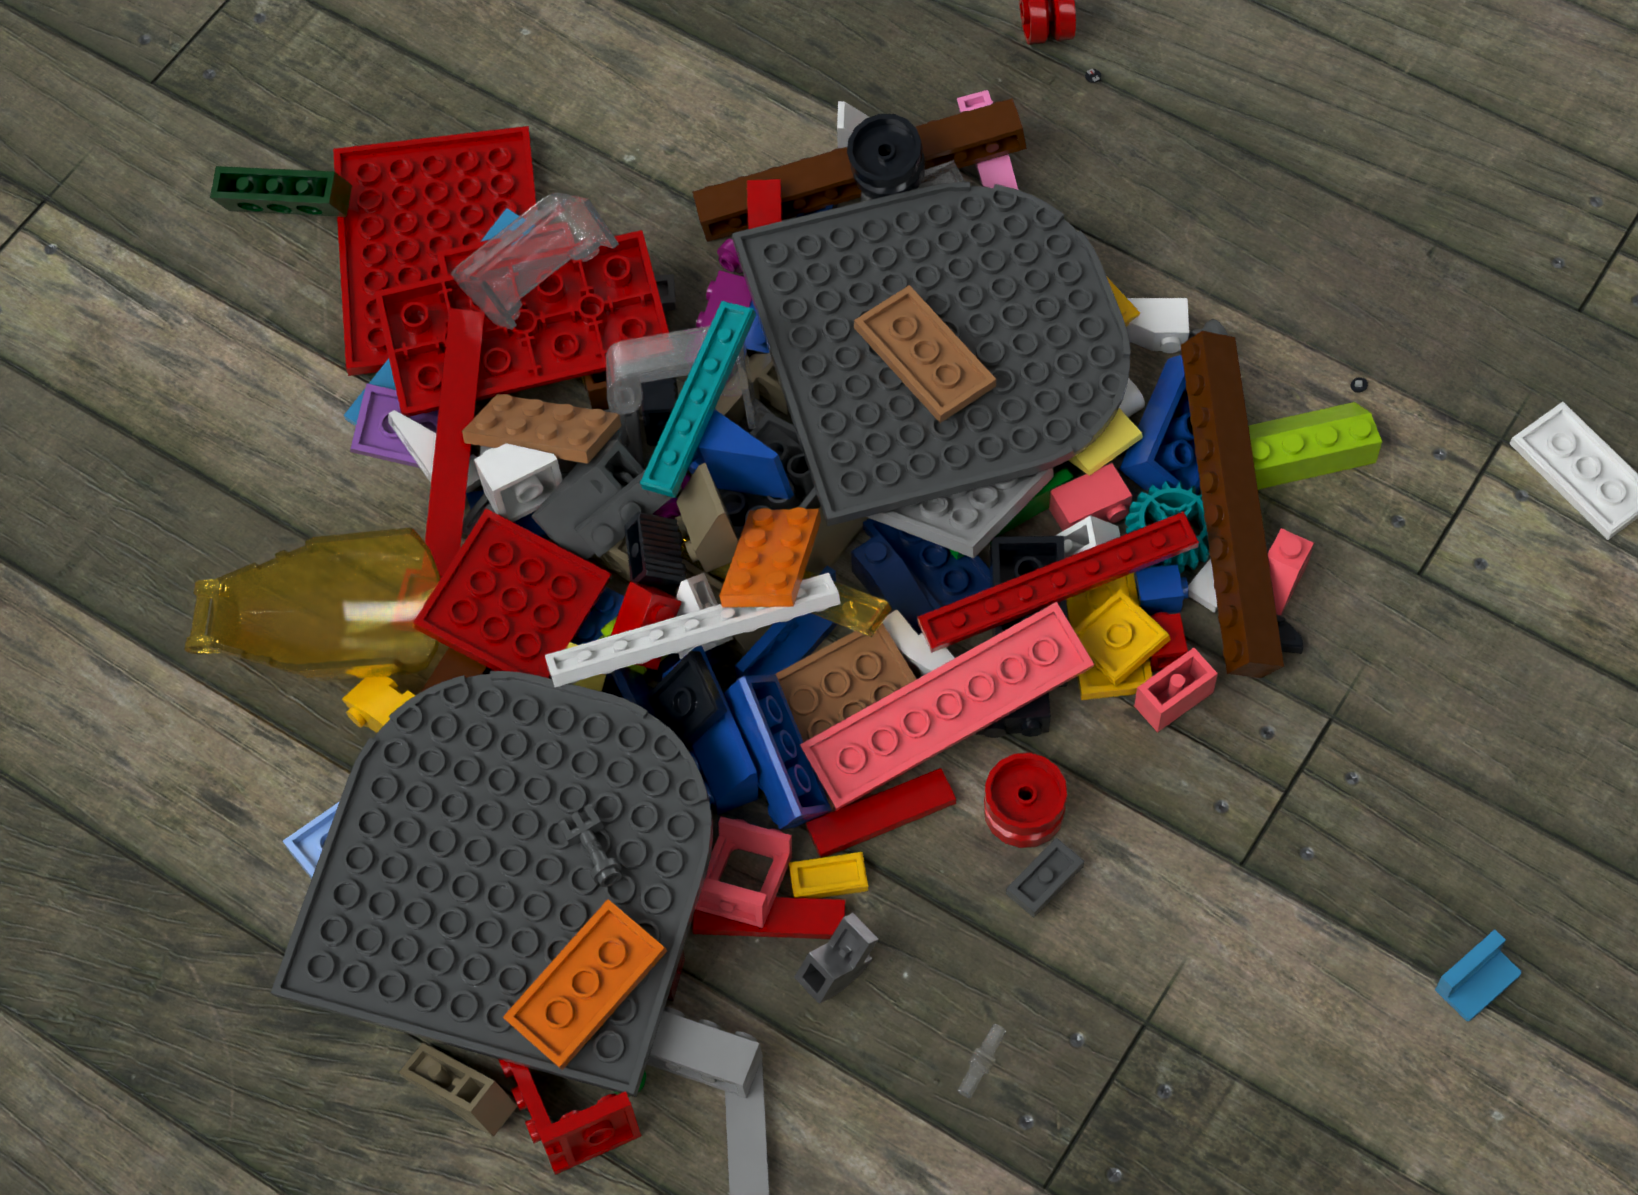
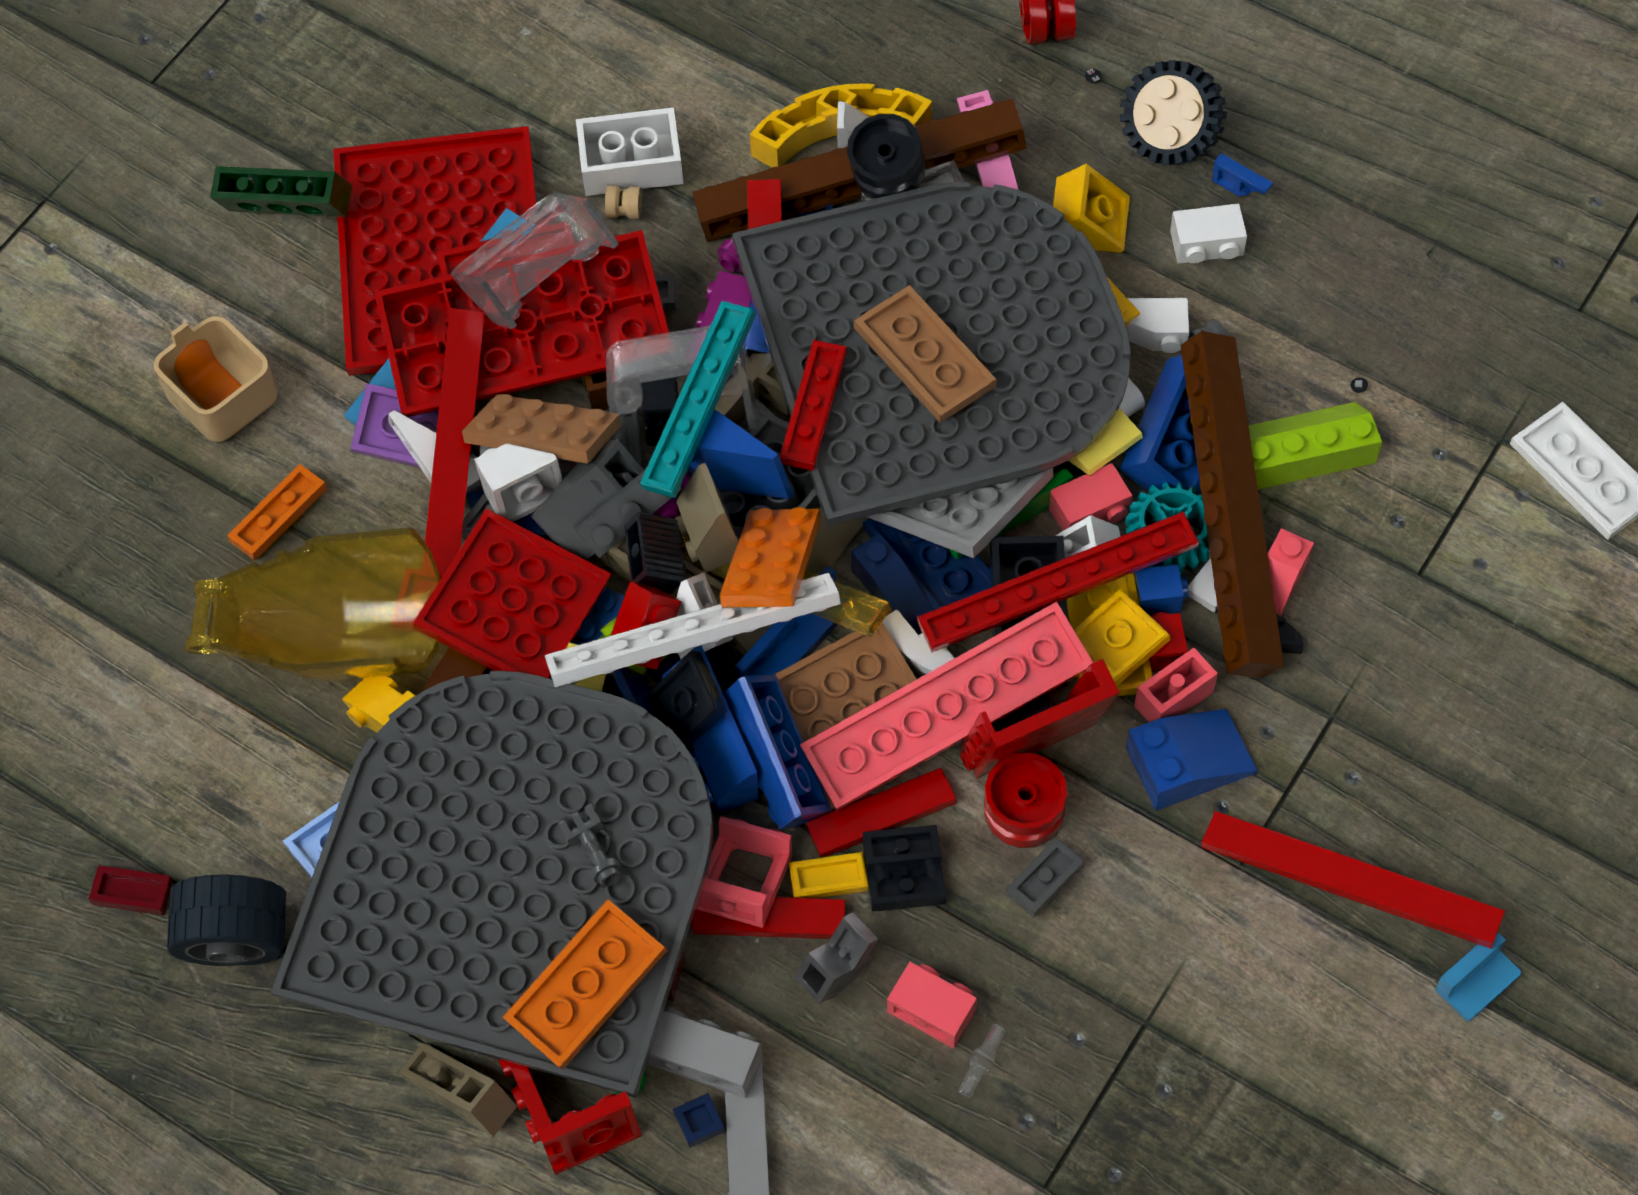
(130, 890): none -> dark red tile
(215, 377): none -> tan piece
(226, 920): none -> black wheel
(277, 512): none -> orange plate
(623, 202): none -> tan wheel
(629, 150): none -> white brick
(698, 1120): none -> dark blue plate
(813, 405): none -> red tile
(816, 114): none -> yellow brick
(904, 868): none -> black slope
(932, 1003): none -> coral brick
(1079, 712): none -> red panel
(1094, 207): none -> yellow slope
(1173, 112): none -> wheel
(1188, 755): none -> blue slope
(1208, 233): none -> white brick
(1238, 178): none -> blue tile
(1354, 879): none -> red tile

